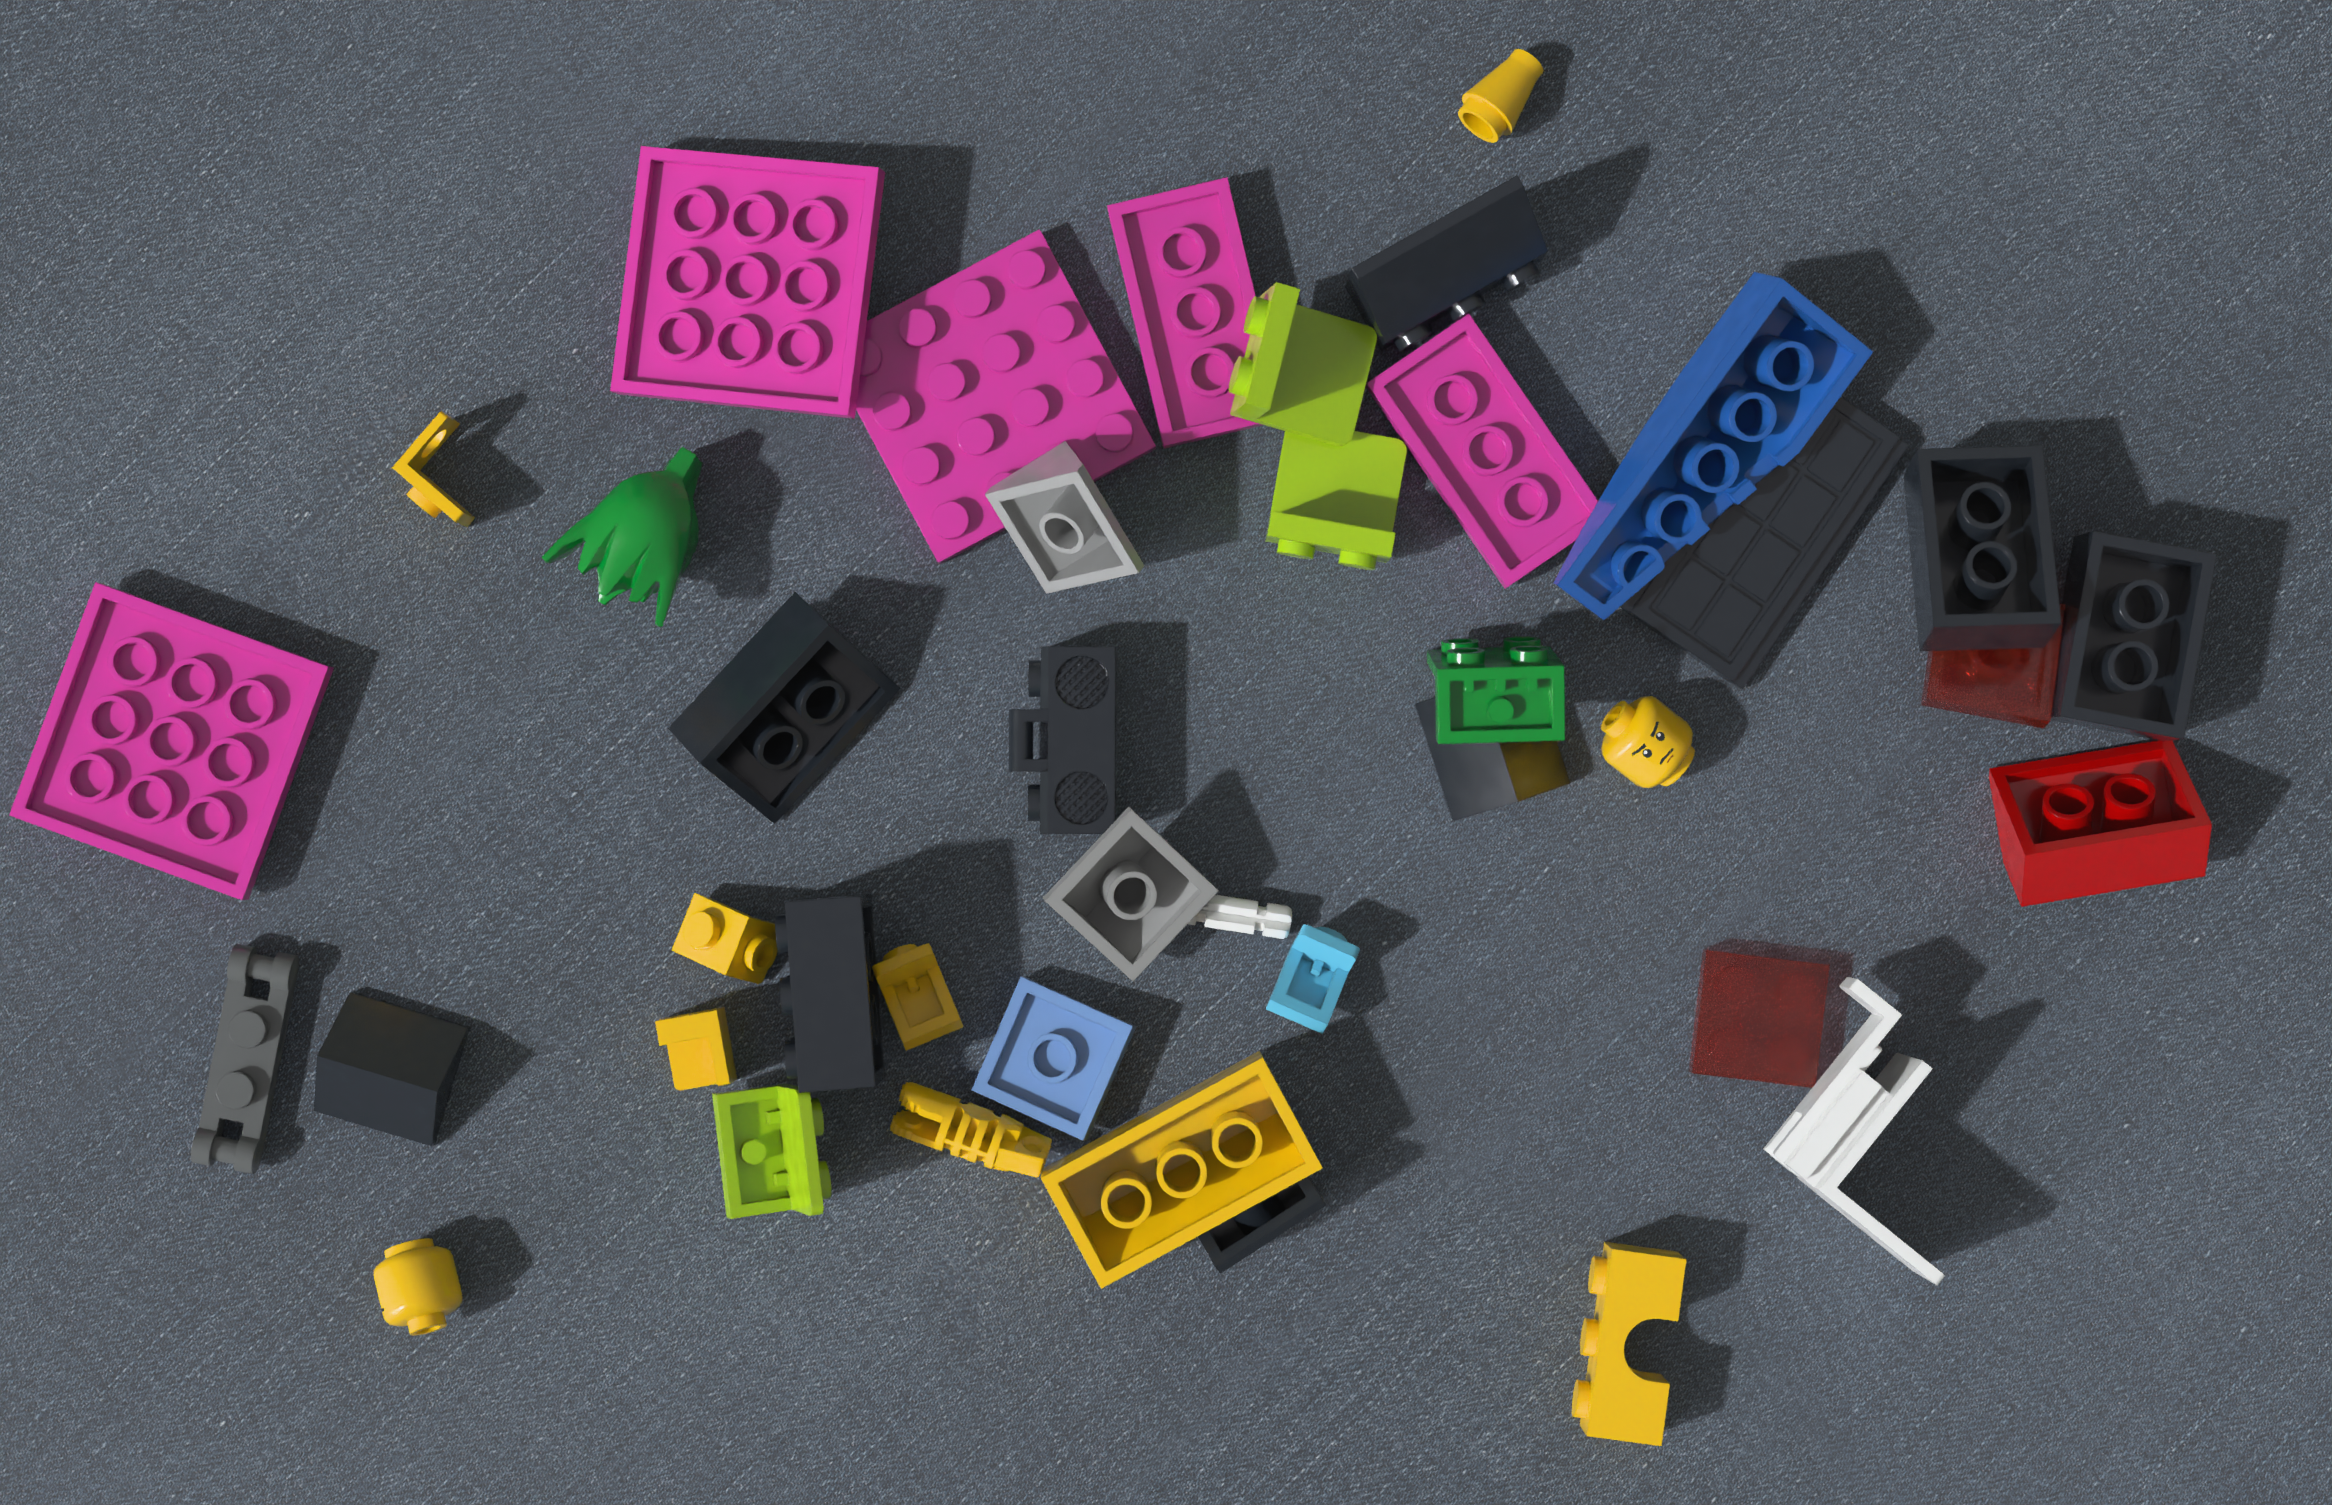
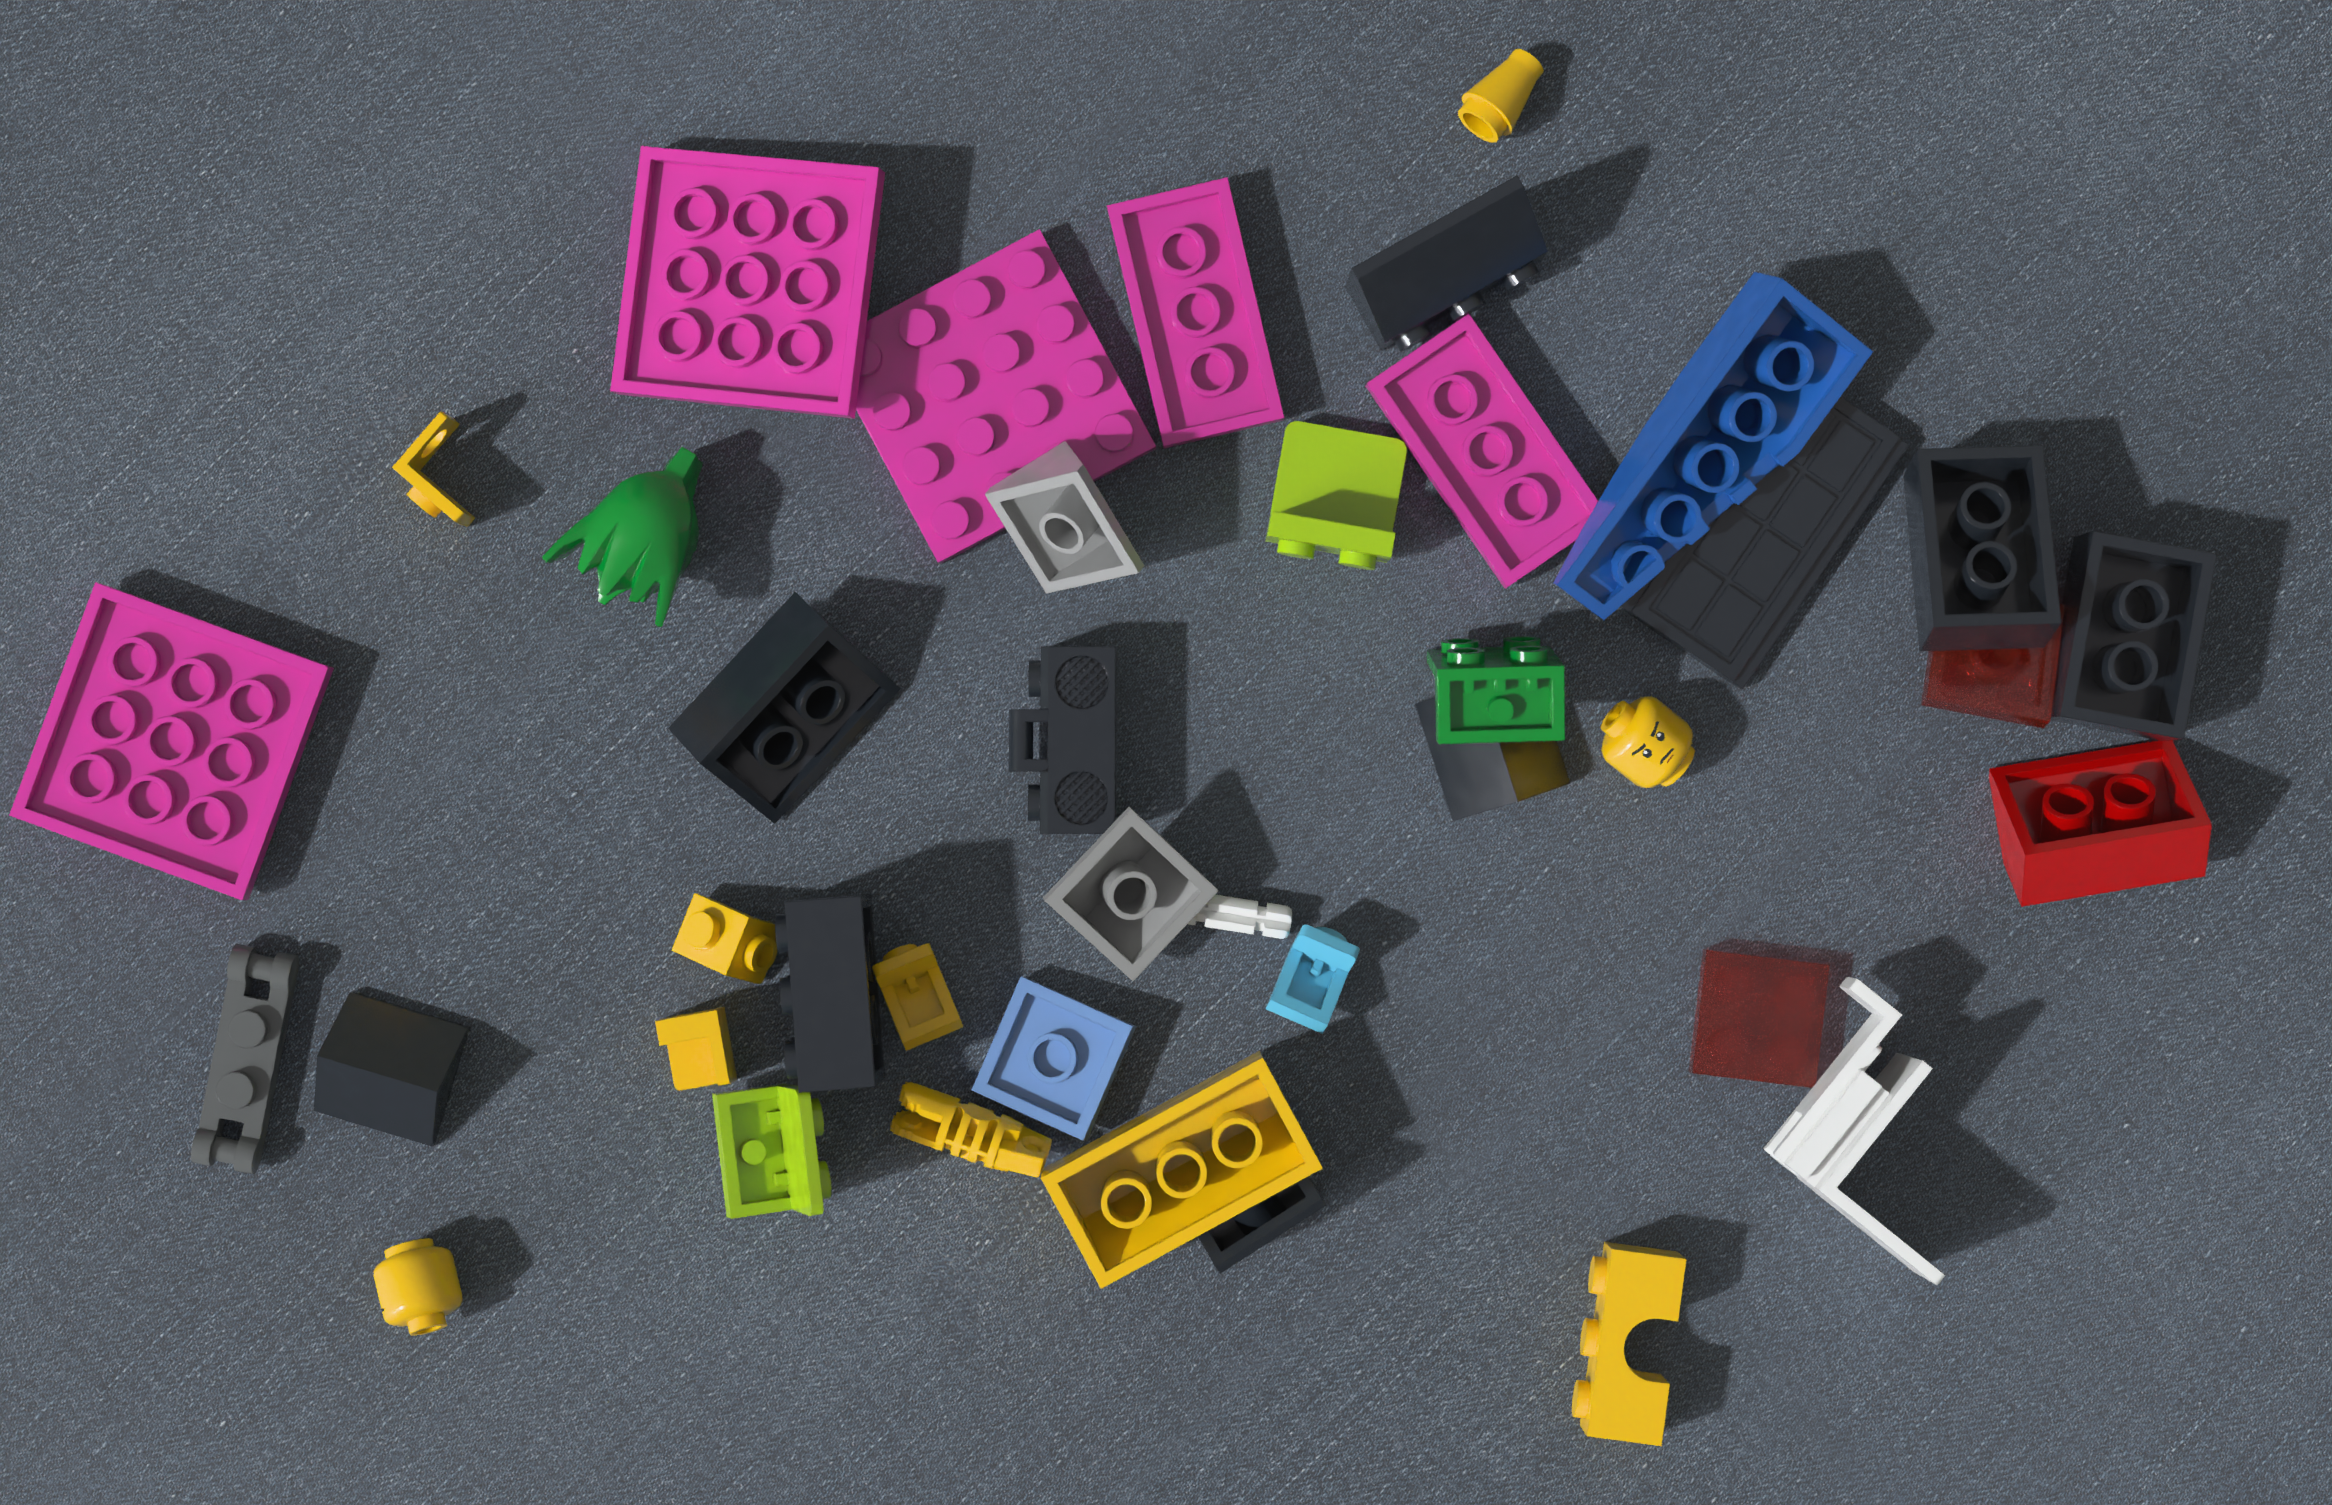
(1301, 368): lime bracket -> none

